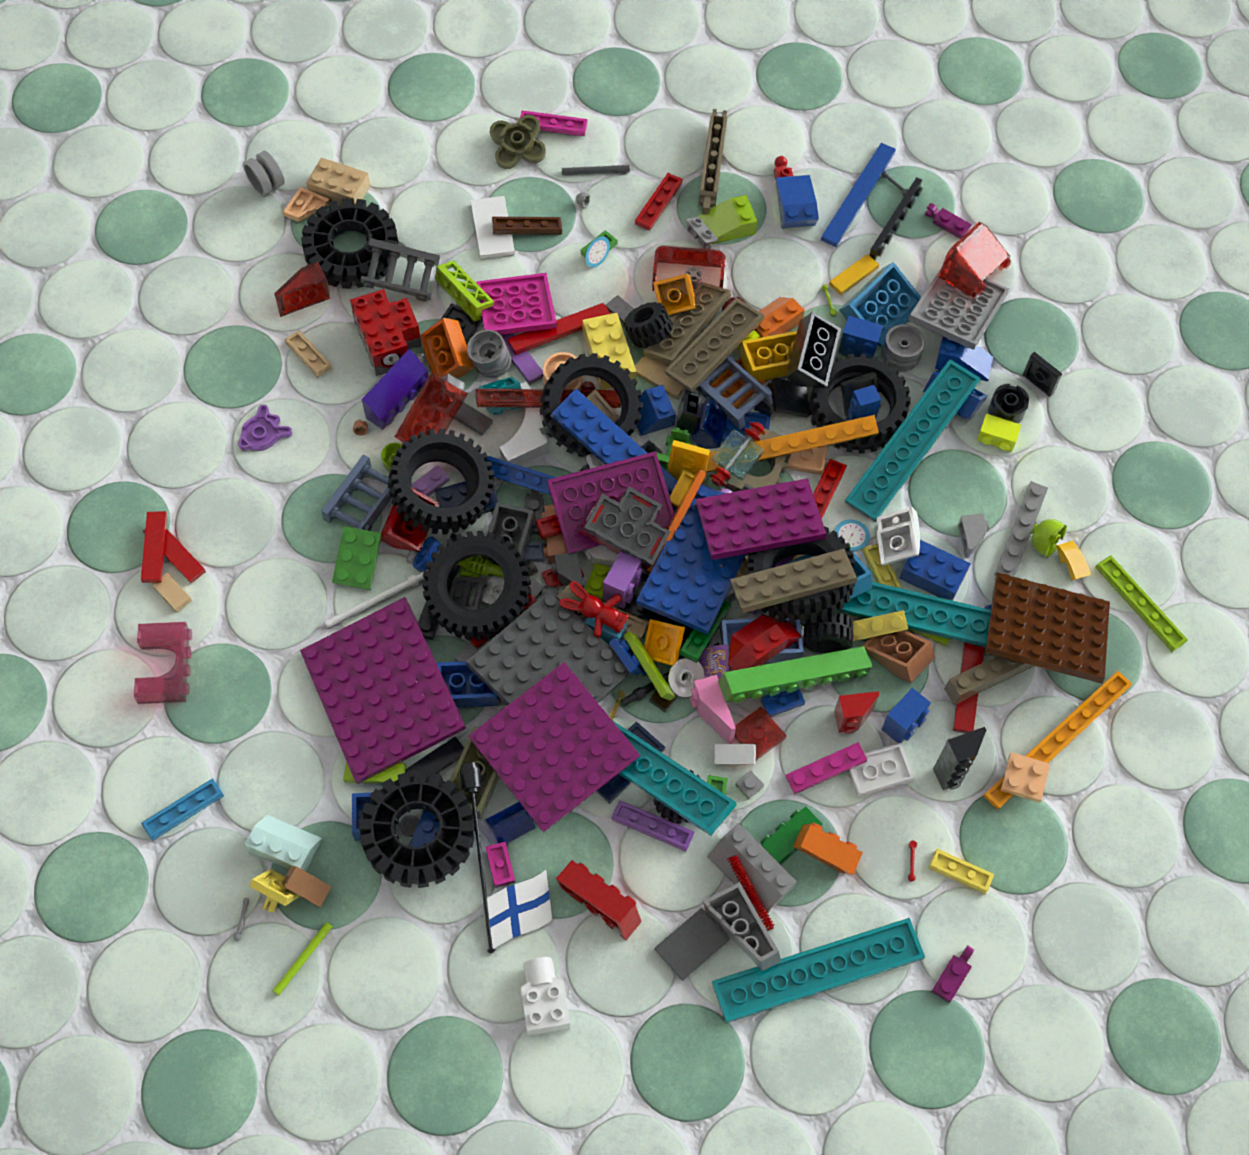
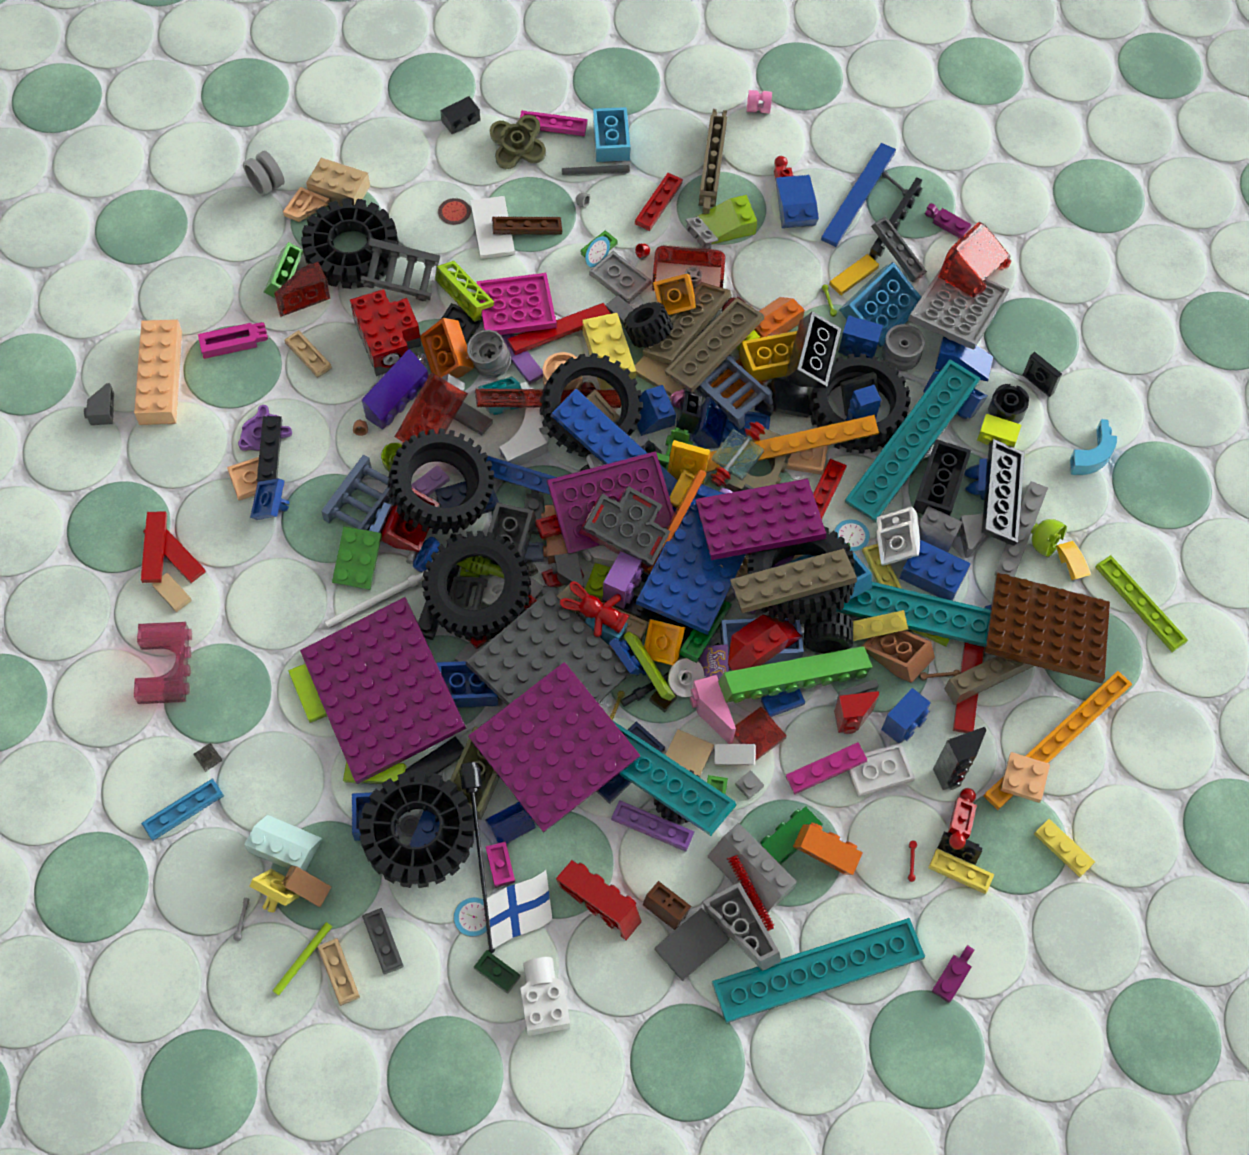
(100, 406): none -> dark grey slope
(158, 372): none -> light nougat brick
(207, 757): none -> clear smoke tile
(225, 341): none -> dark pink hinge
(244, 478): none -> light nougat tile
(268, 499): none -> blue tile
(269, 448): none -> black plate
(284, 268): none -> bright green brick
(307, 693): none -> lime tile
(338, 972): none -> tan tile
(381, 517): none -> light blue plate
(382, 941): none -> dark grey tile
(454, 211): none -> clear red sticker
(460, 115): none -> black brick
(470, 917): none -> sticker
(497, 971): none -> dark green plate
(611, 134): none -> medium azure brick
(620, 277): none -> light grey tile
(642, 250): none -> red hinge
(666, 905): none -> reddish brown hinge
(676, 398): none -> bright pink plate
(689, 751): none -> tan tile
(753, 101): none -> bright pink wheel
(870, 686): none -> dark grey plate
(899, 249): none -> dark grey tile
(923, 676): none -> medium nougat hinge
(939, 529): none -> flat silver slope
(942, 478): none -> black brick
(962, 818): none -> red plate
(970, 852): none -> black hinge
(977, 472): none -> blue tile
(1003, 492): none -> plate
(1064, 848): none -> light yellow plate
(1090, 461): none -> medium azure arch

